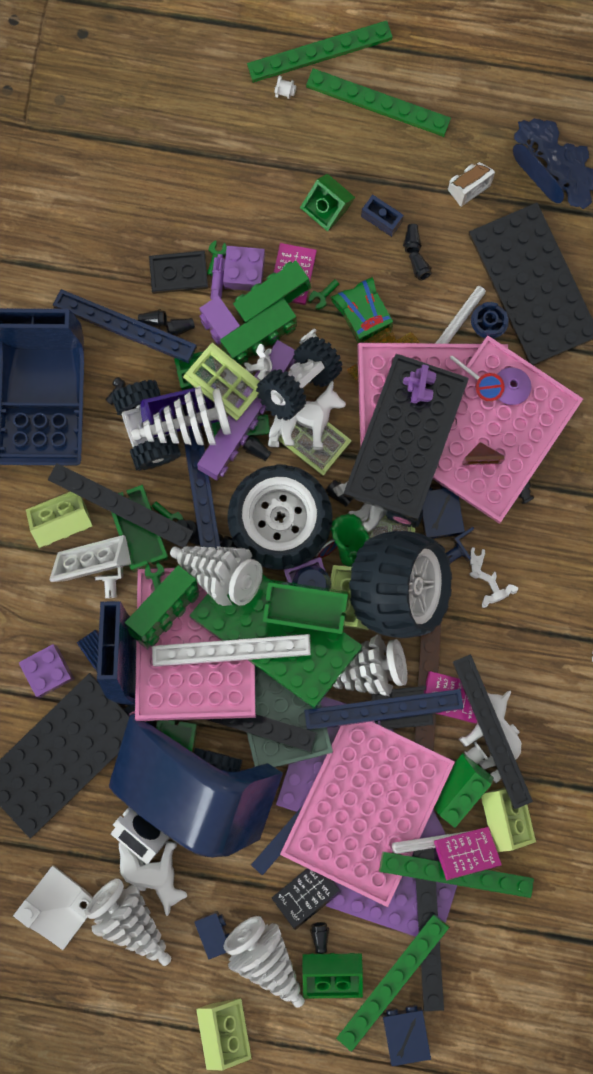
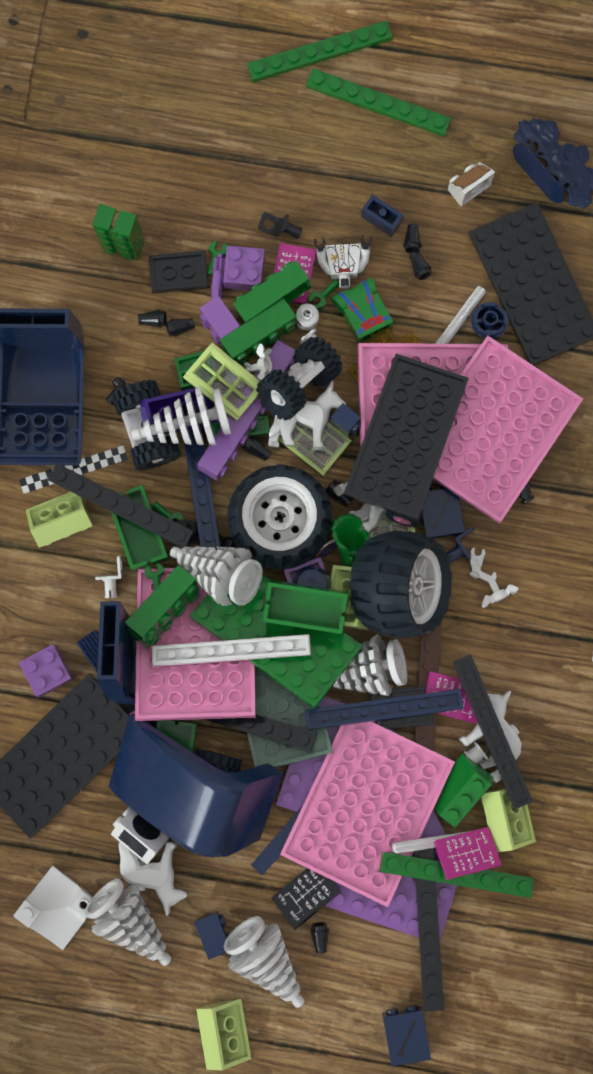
(87, 465): none -> sticker
(91, 559): white slope -> none
(124, 238): none -> green piece
(126, 326): dark blue plate -> none
(280, 226): none -> black bracket
(285, 88): white brick -> none
(304, 322): none -> white head
(327, 202): green slope -> none
(332, 975): green slope -> none
(343, 260): none -> white torso
(346, 421): none -> dark blue brick
(393, 982): green plate -> none
(417, 383): medium lavender hips -> none
(483, 455): reddish brown slope -> none
(488, 387): piece -> none
(516, 394): medium lavender dish -> none

